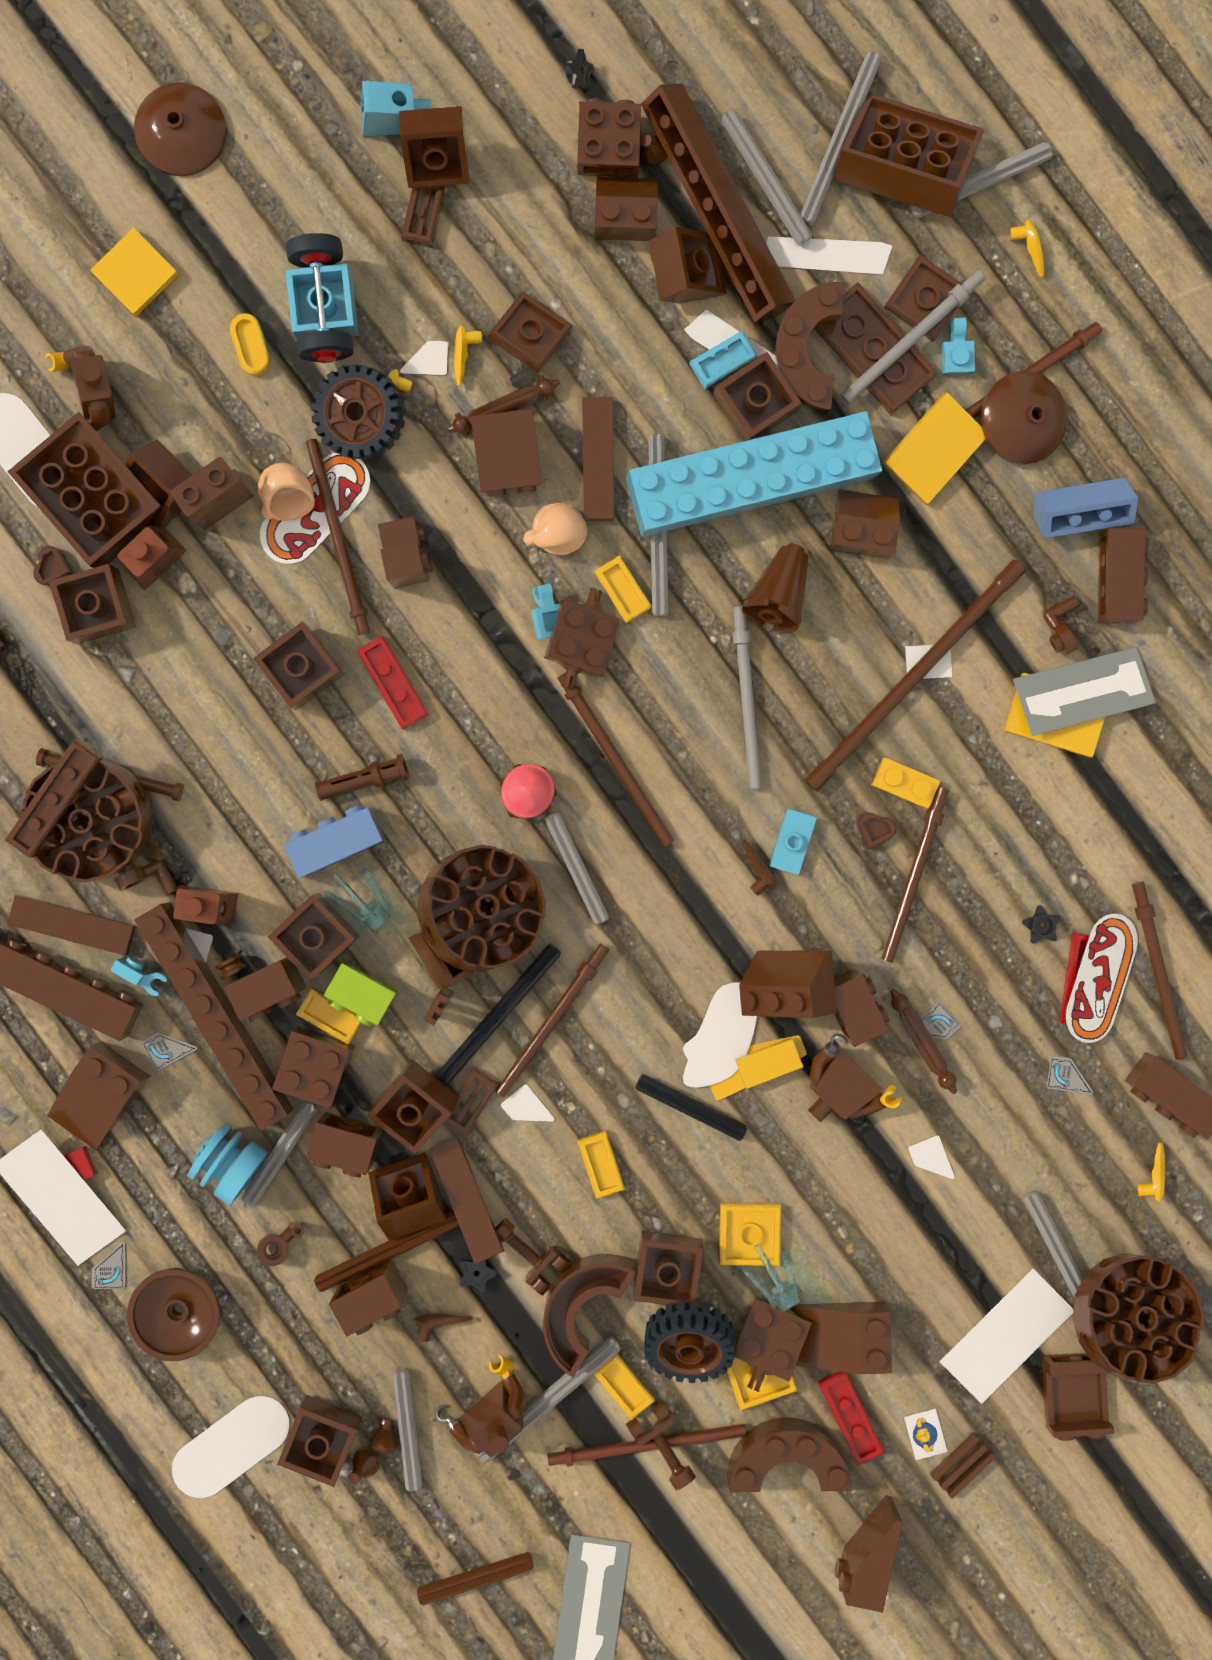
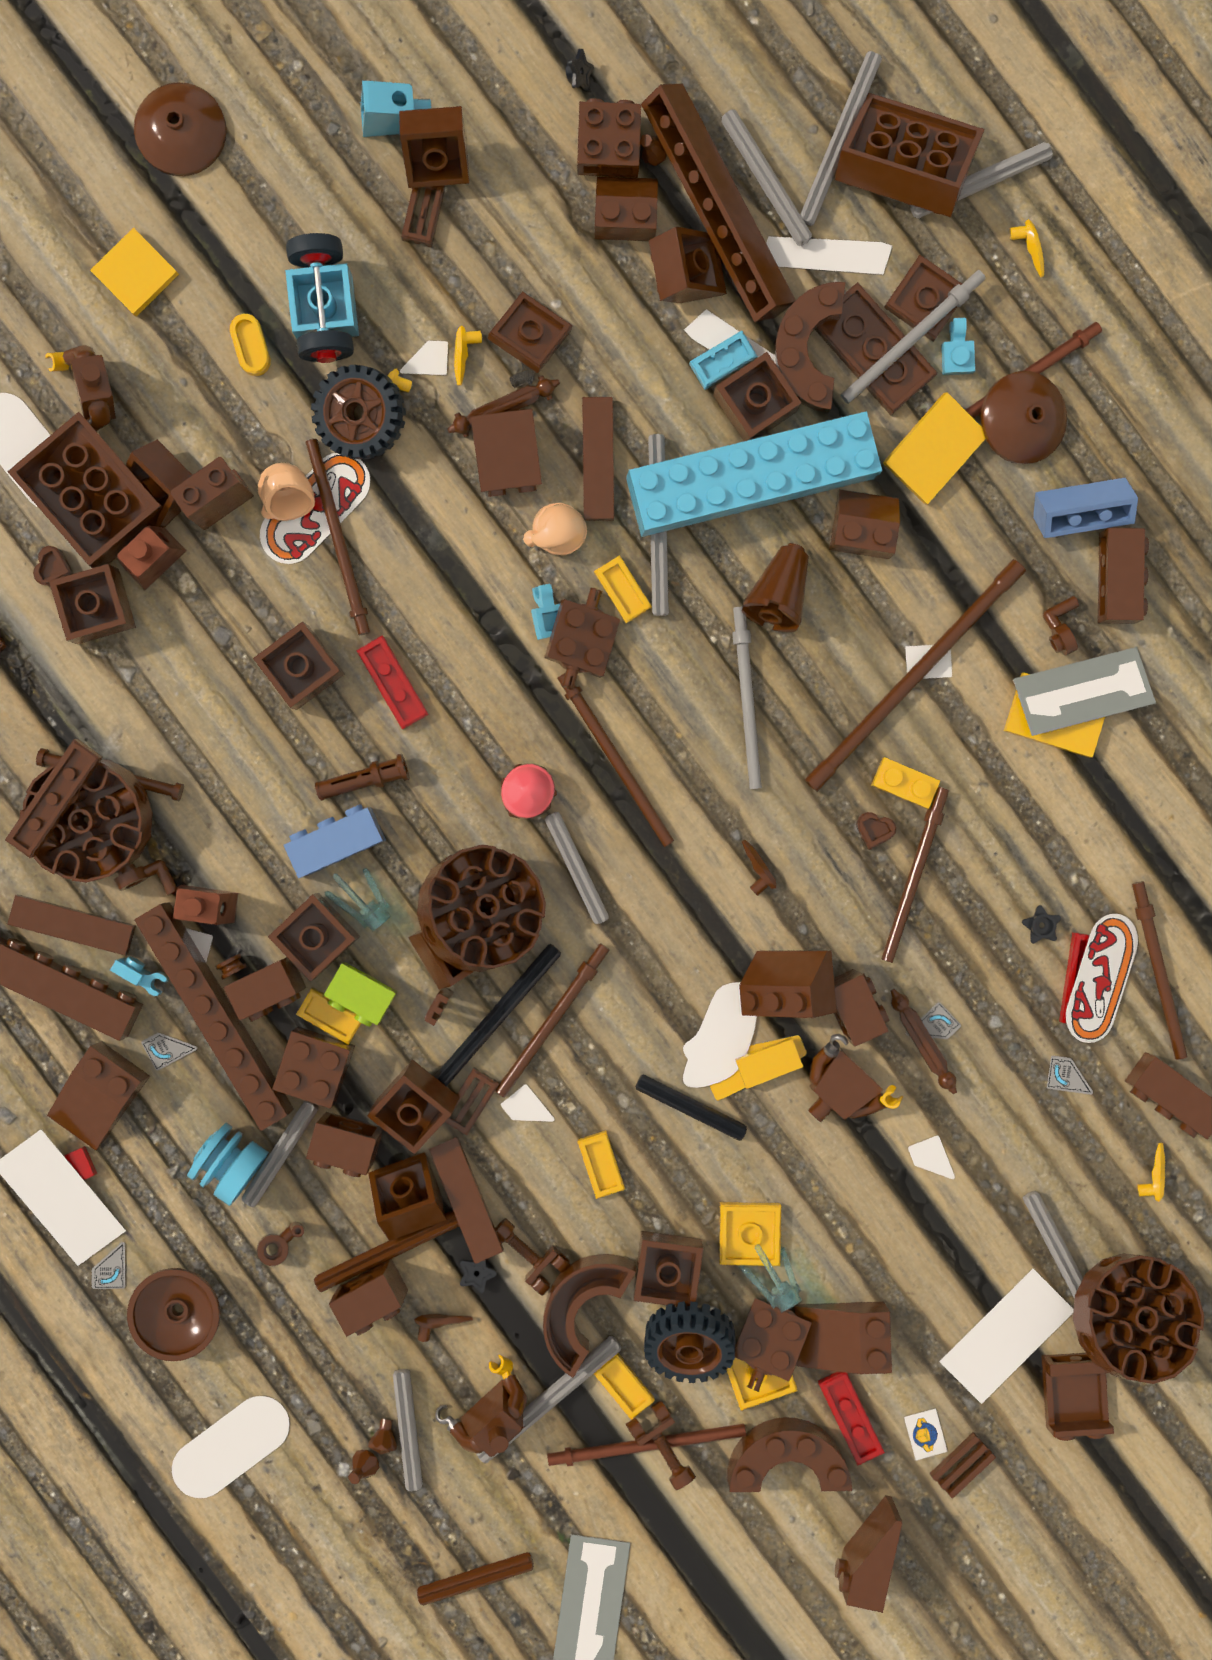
(319, 1440): reddish brown brick -> none
(402, 552): reddish brown brick -> none
(792, 841): medium azure plate -> none

